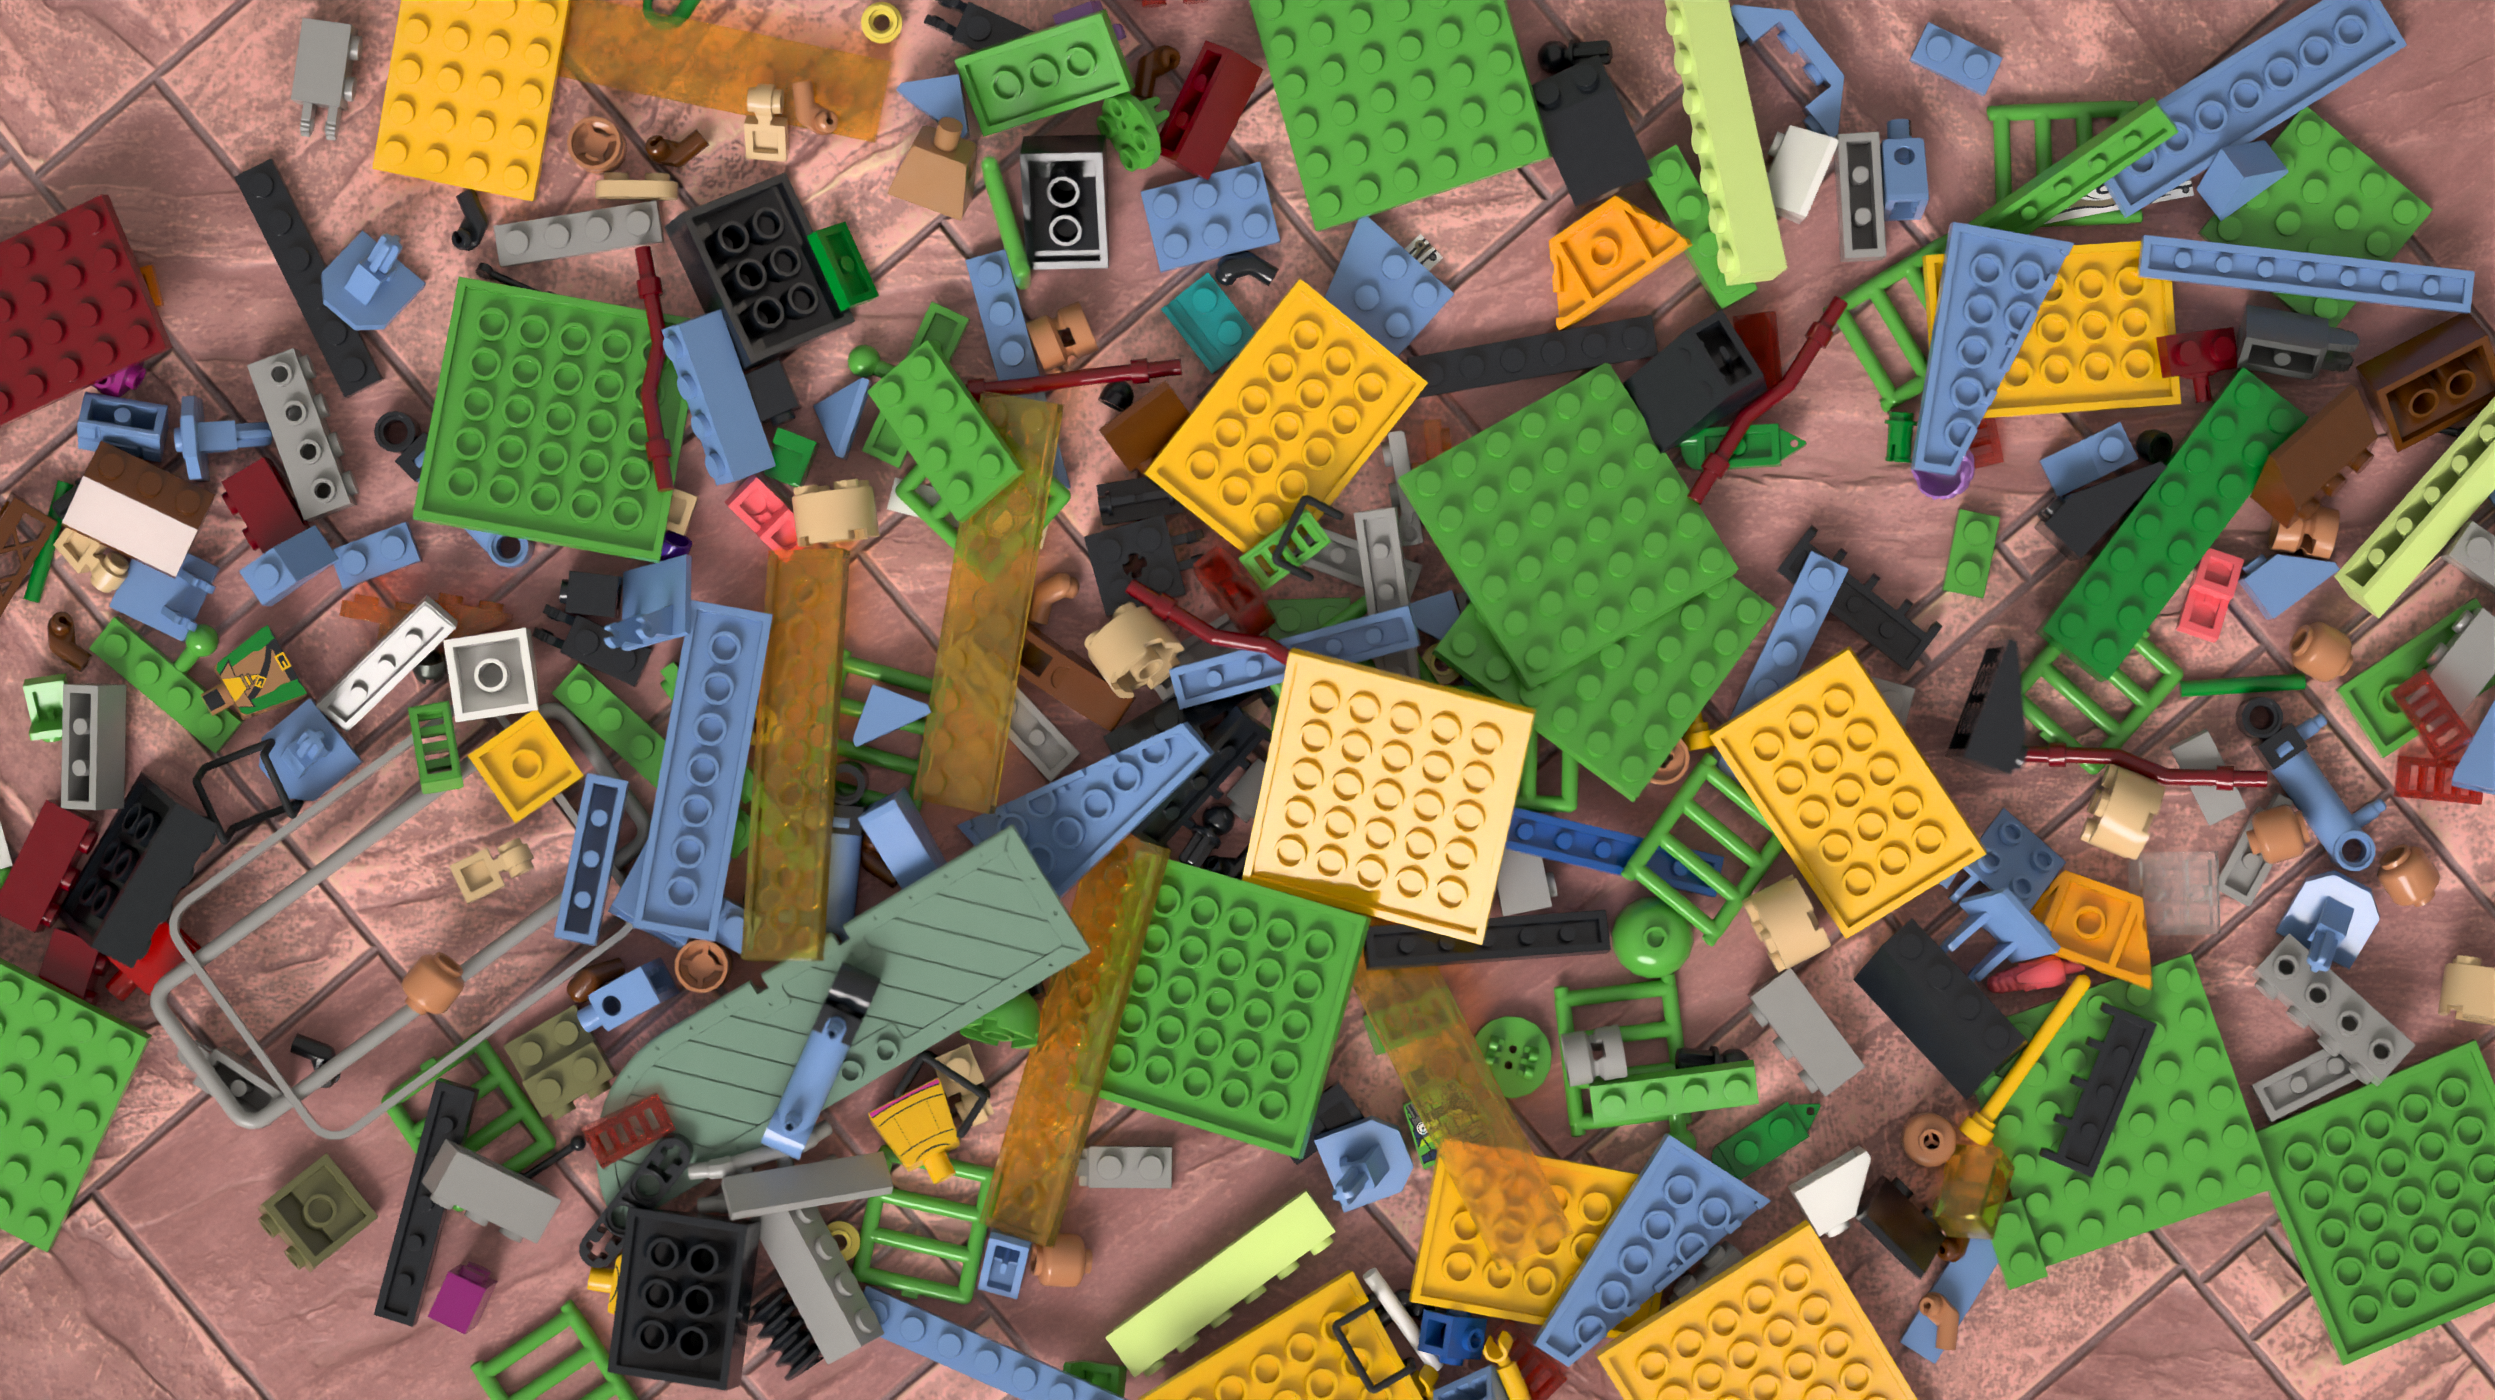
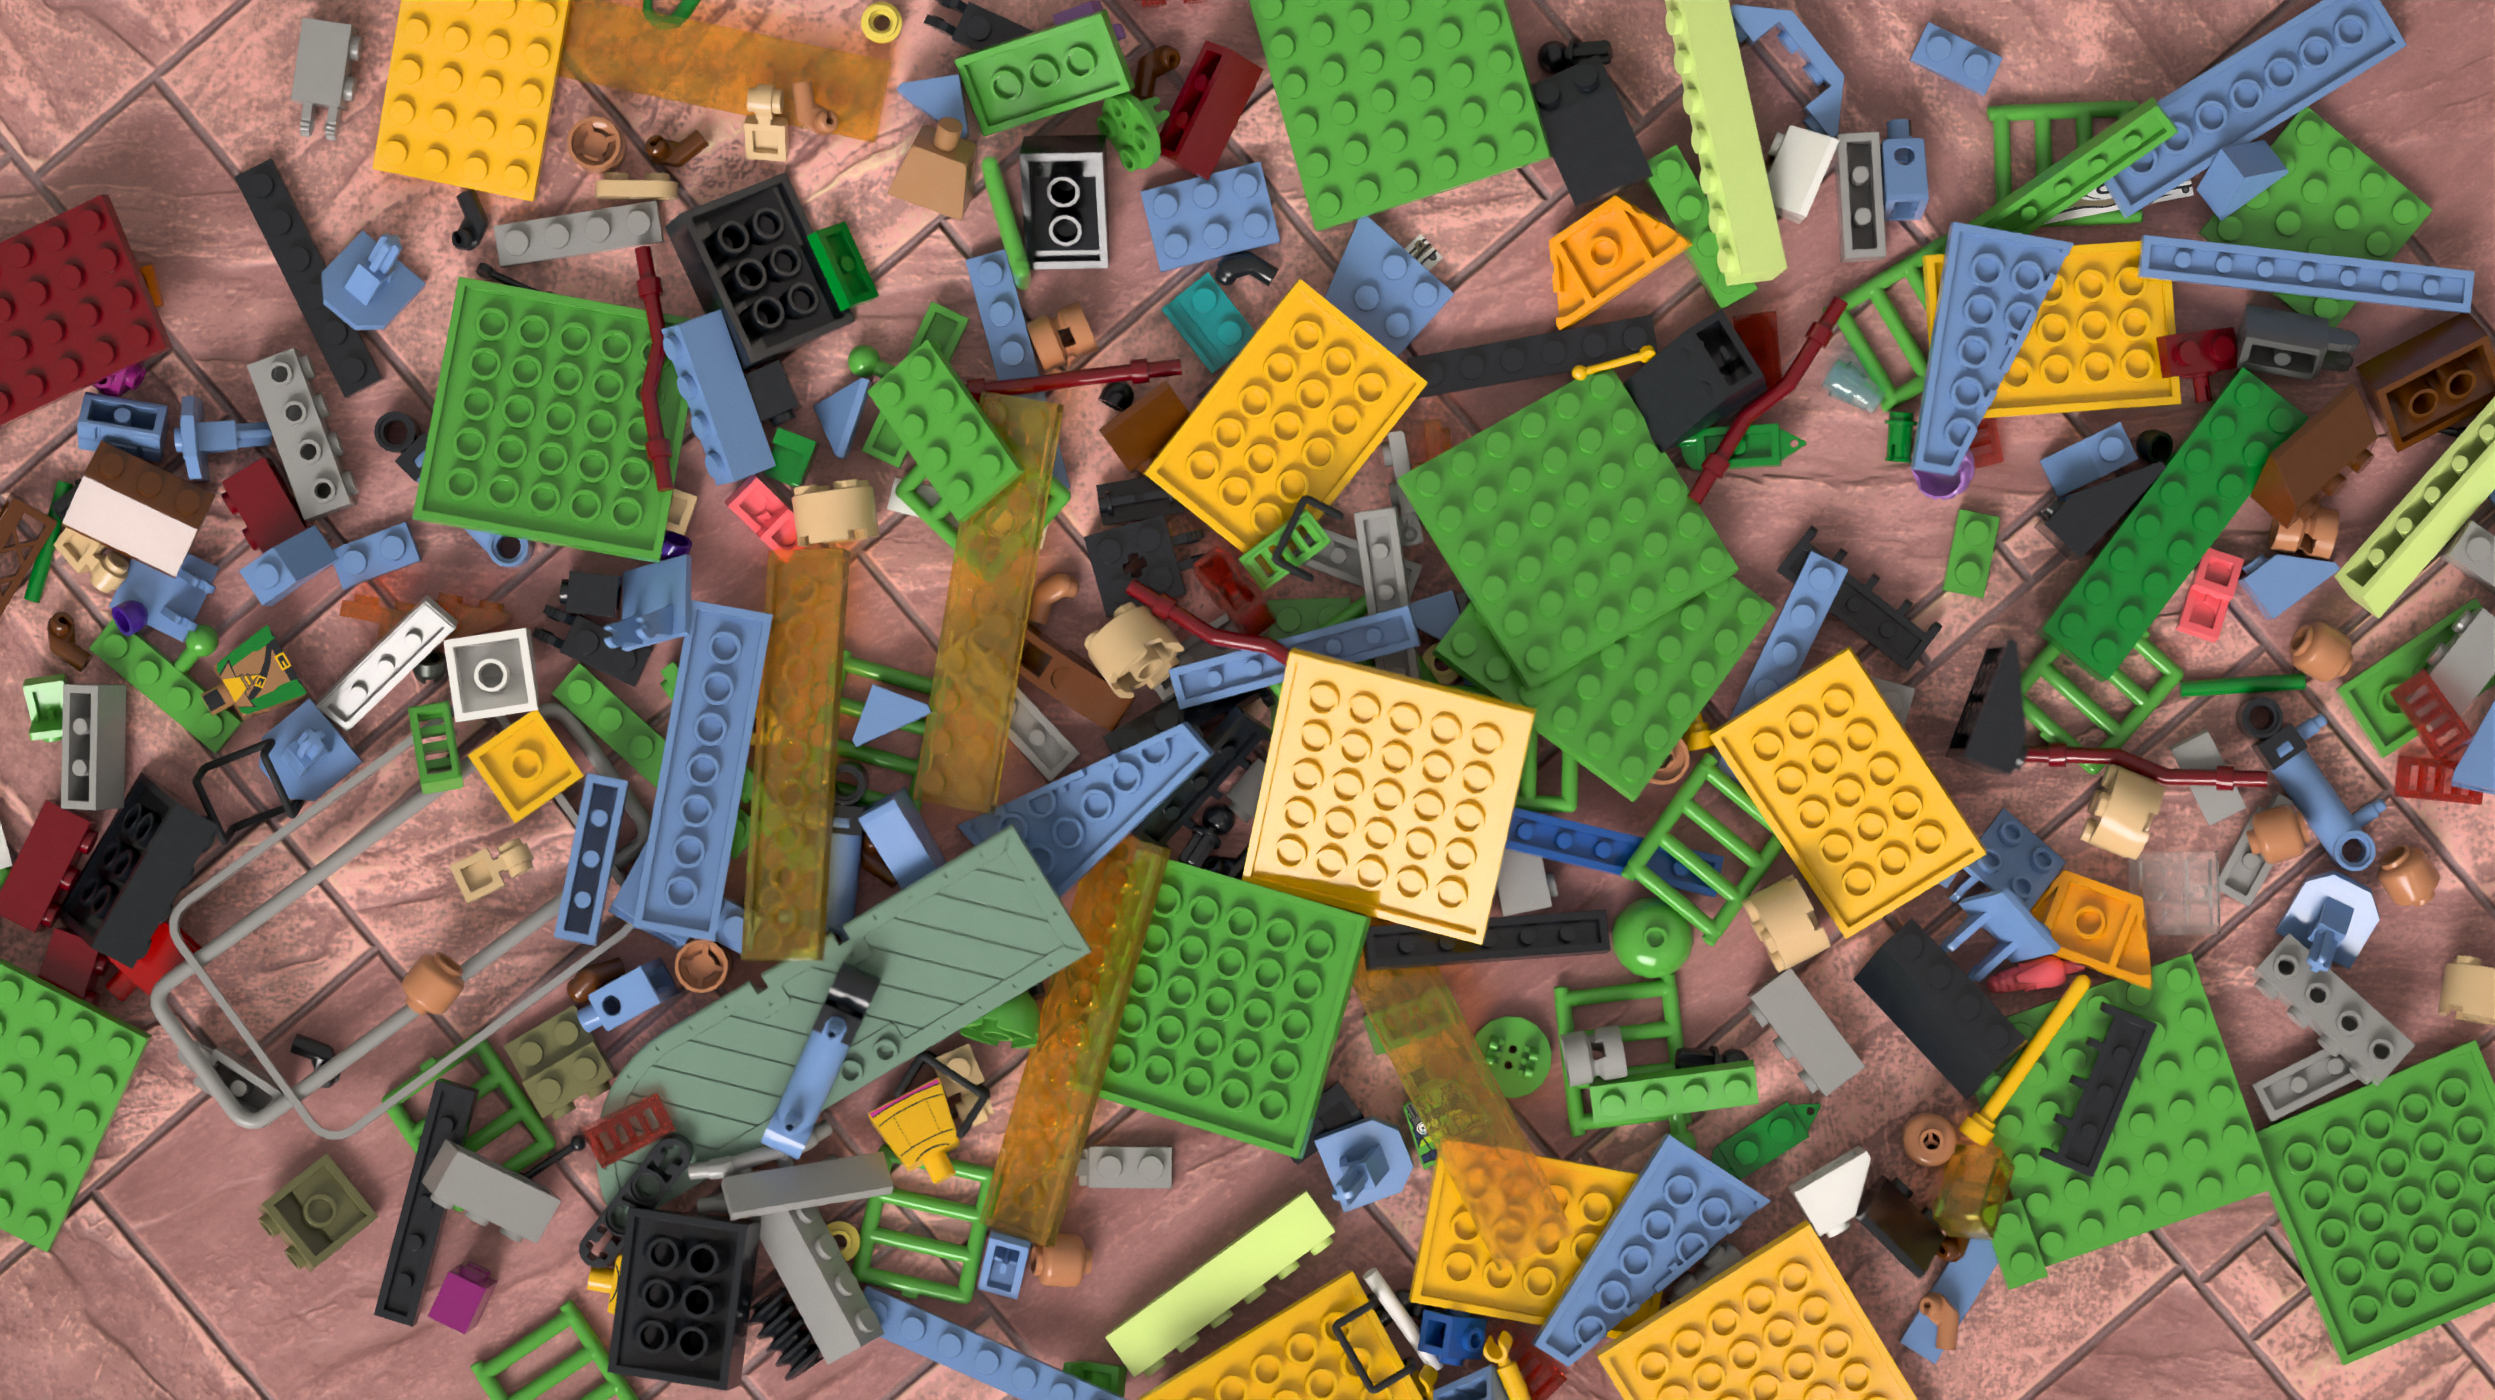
(130, 616): none -> dark purple hinge
(1645, 354): none -> yellow hinge
(1852, 386): none -> clear light blue cone

